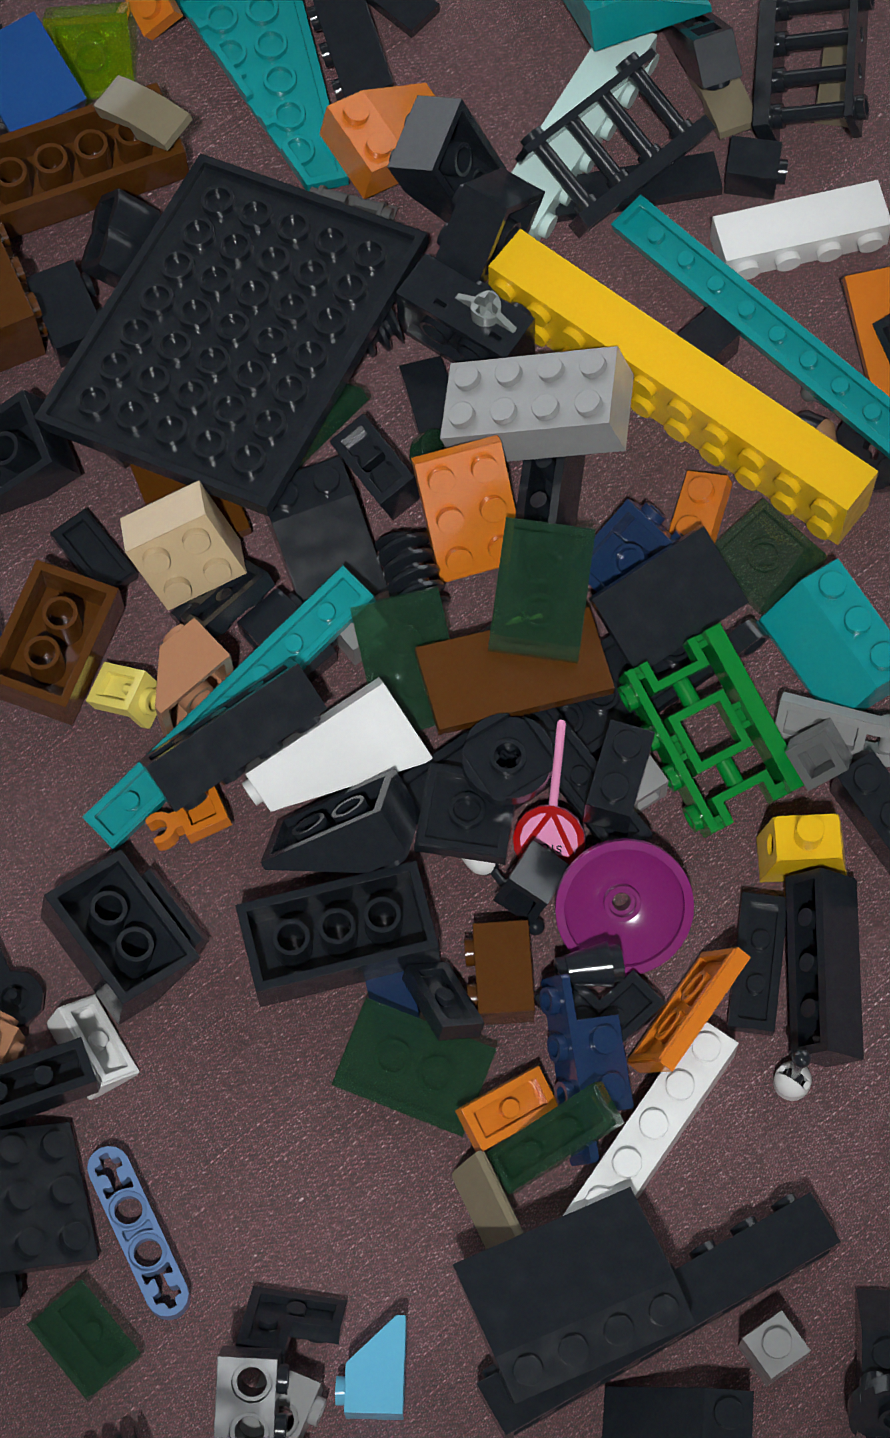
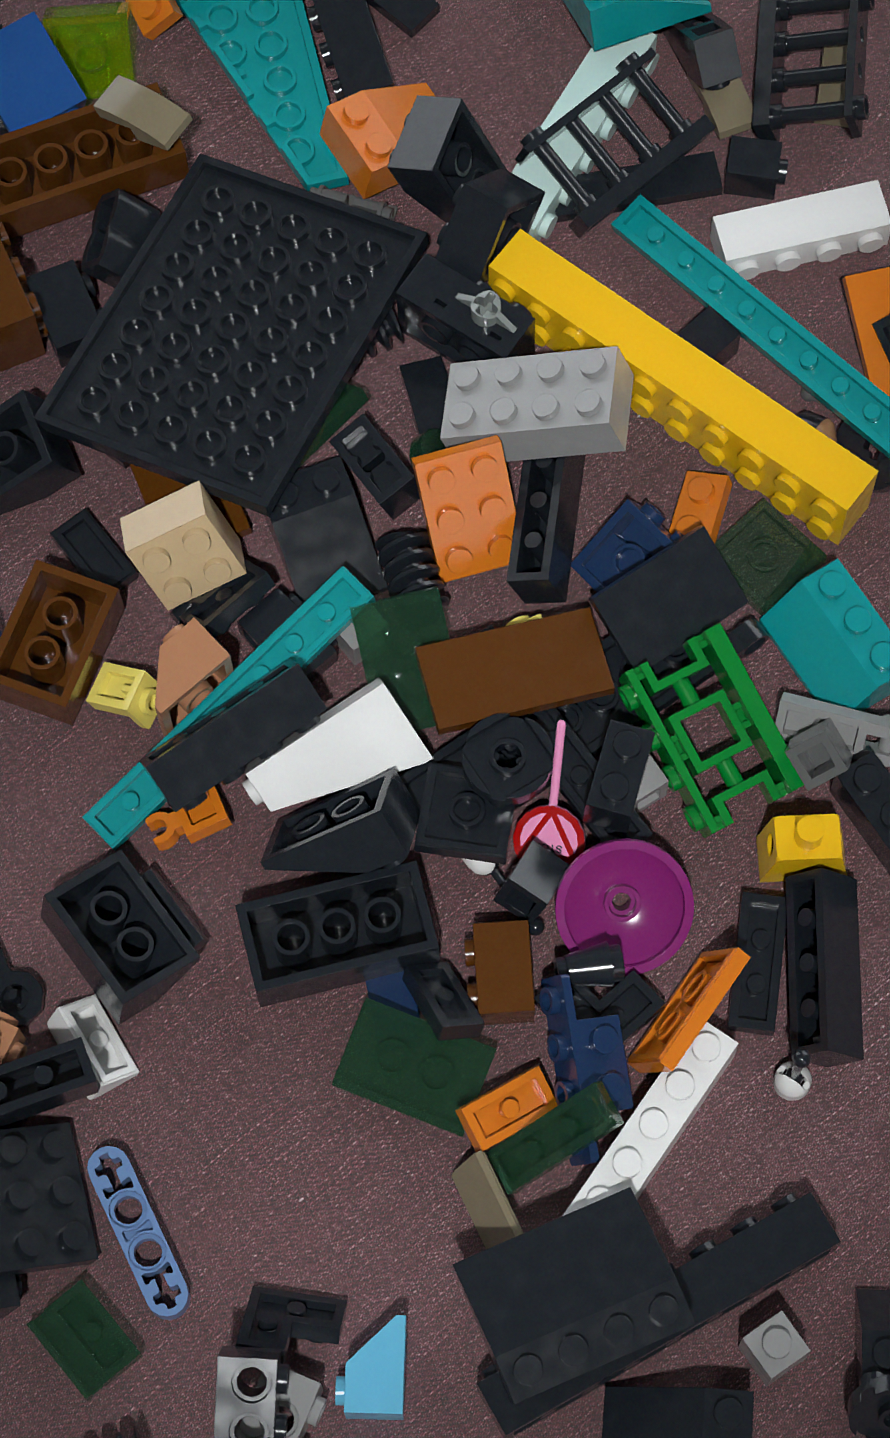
(541, 590): clear green tile -> none

